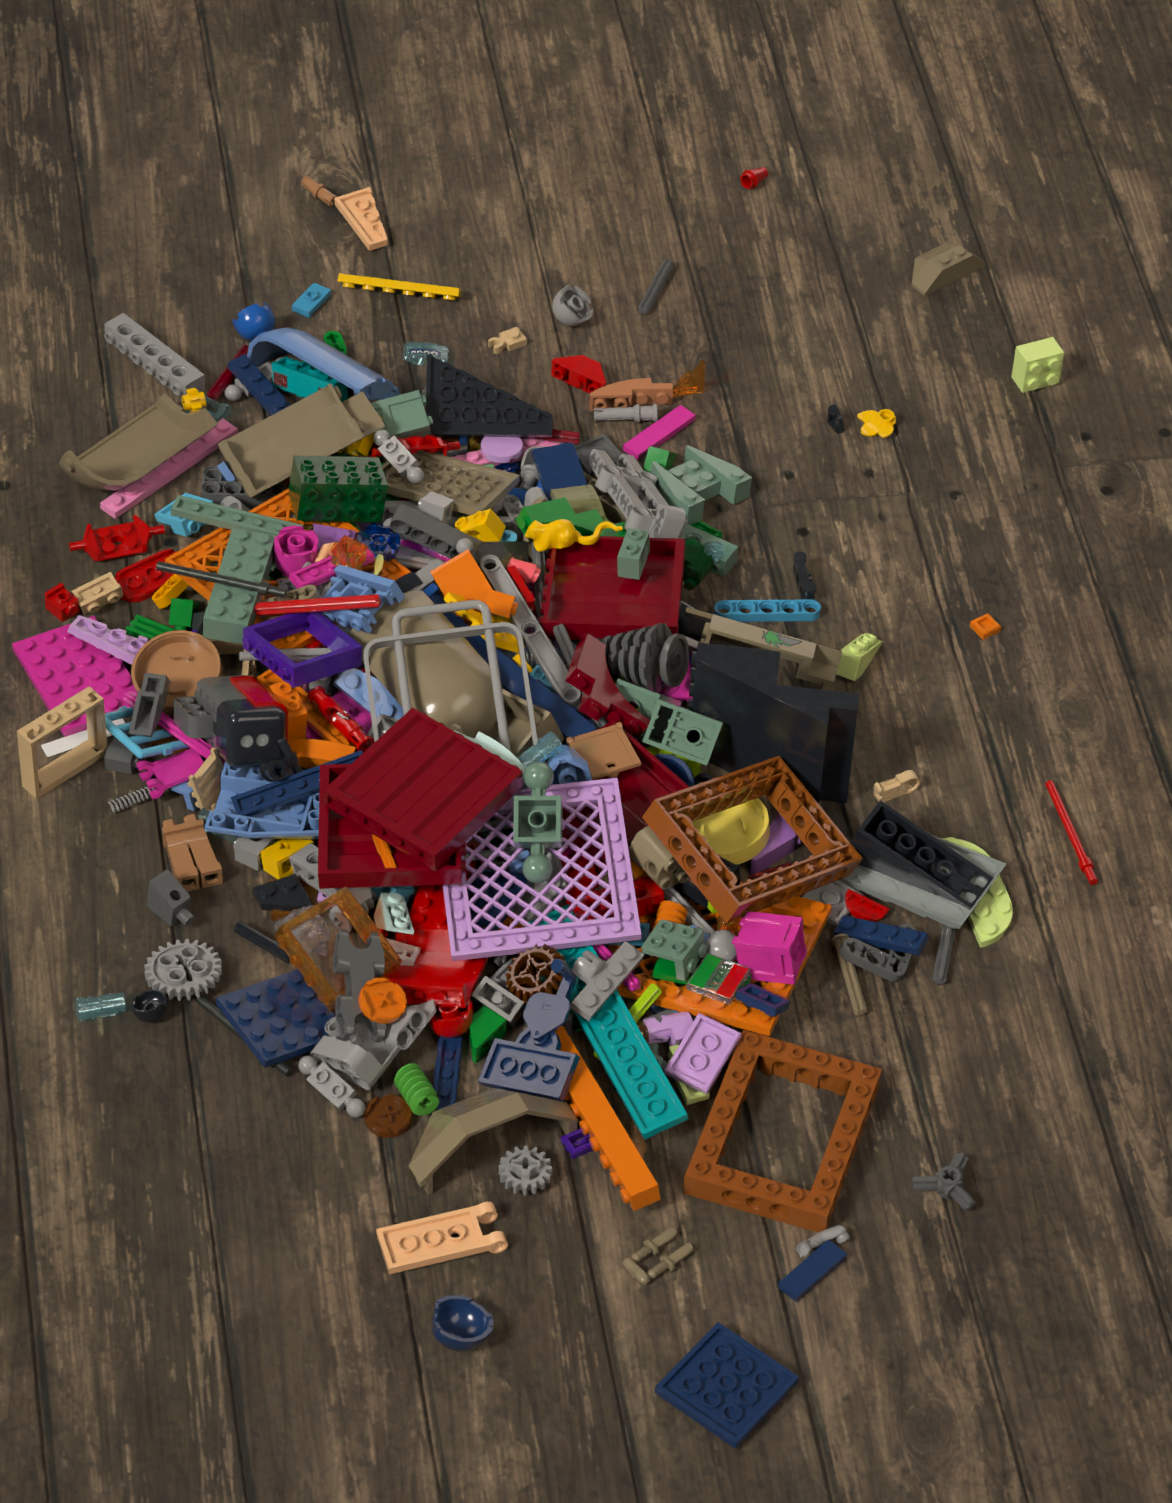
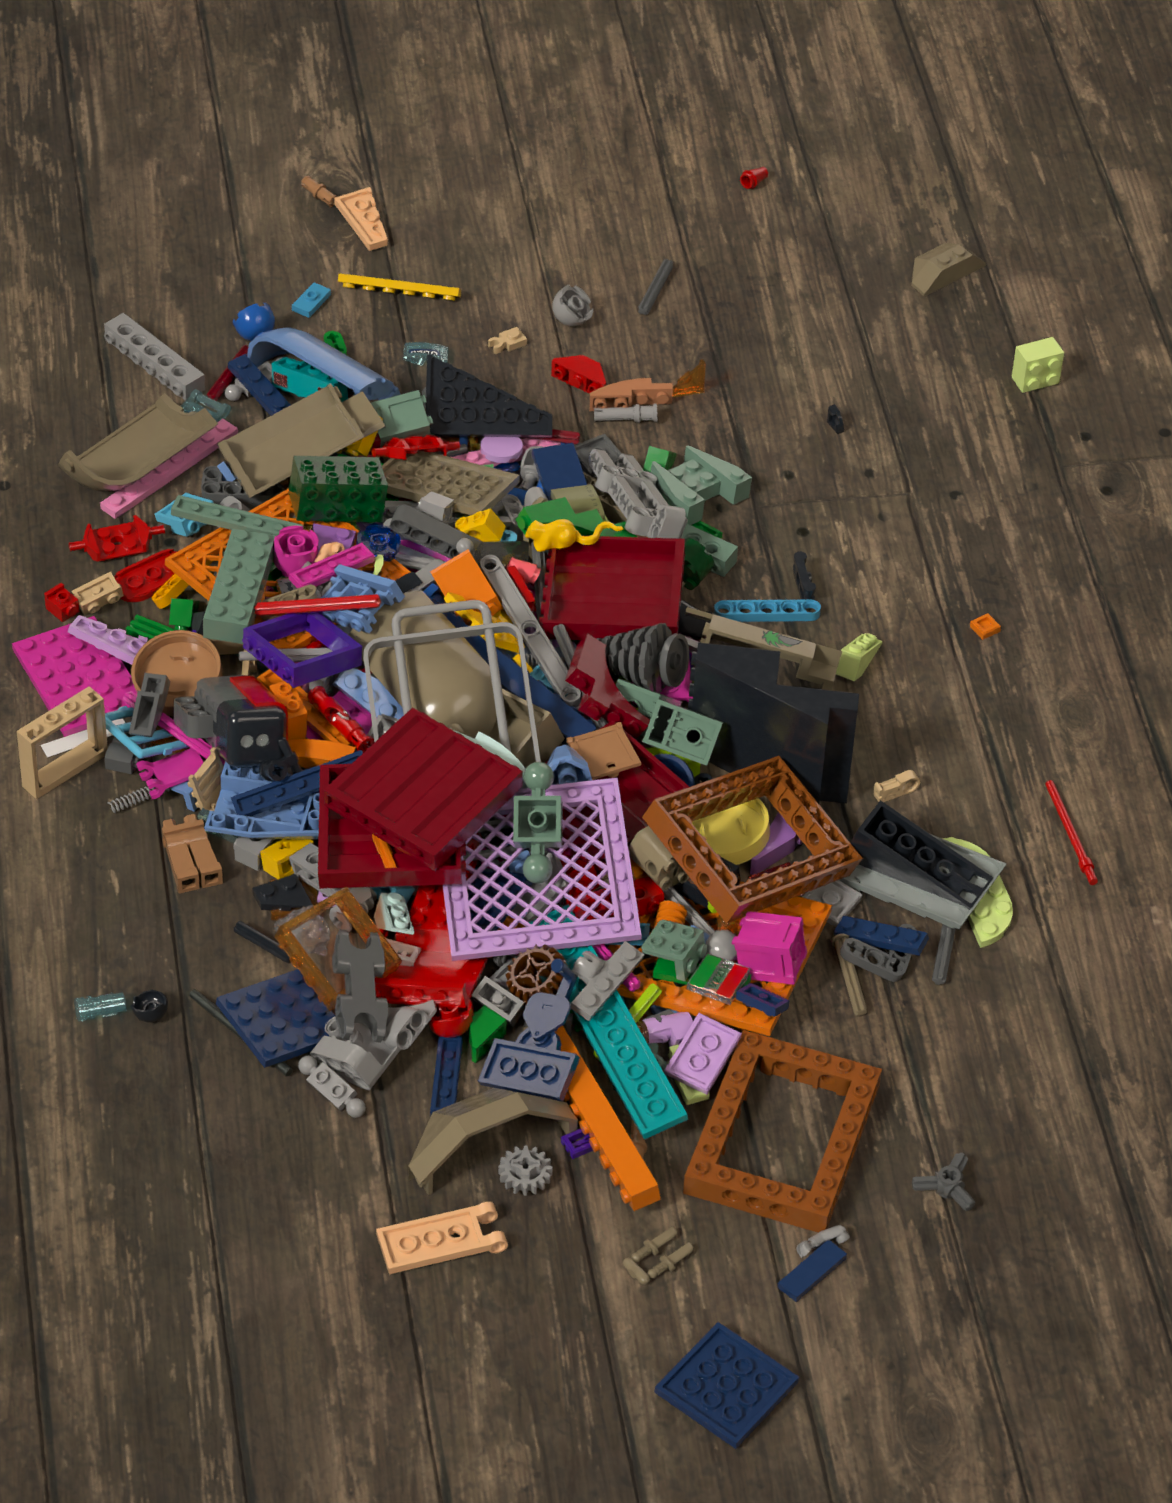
(169, 900): dark grey torso -> none
(193, 400): yellow gear -> none
(197, 962): light grey gear -> none
(262, 588): pearl dark grey bar -> none
(348, 553): clear orange brick -> none
(382, 1000): orange tile -> none
(388, 1116): reddish brown tile -> none
(398, 456): light grey plate -> none
(416, 1089): bright green piece -> none
(460, 1323): dark blue cylinder -> none
(501, 604): orange brick -> none
(545, 748): clear light blue axle -> none
(633, 553): sand green brick -> none
(659, 432): dark pink tile -> none
(716, 549): clear light blue plate -> none
(863, 907): red tile -> none
(877, 422): yellow plate -> none

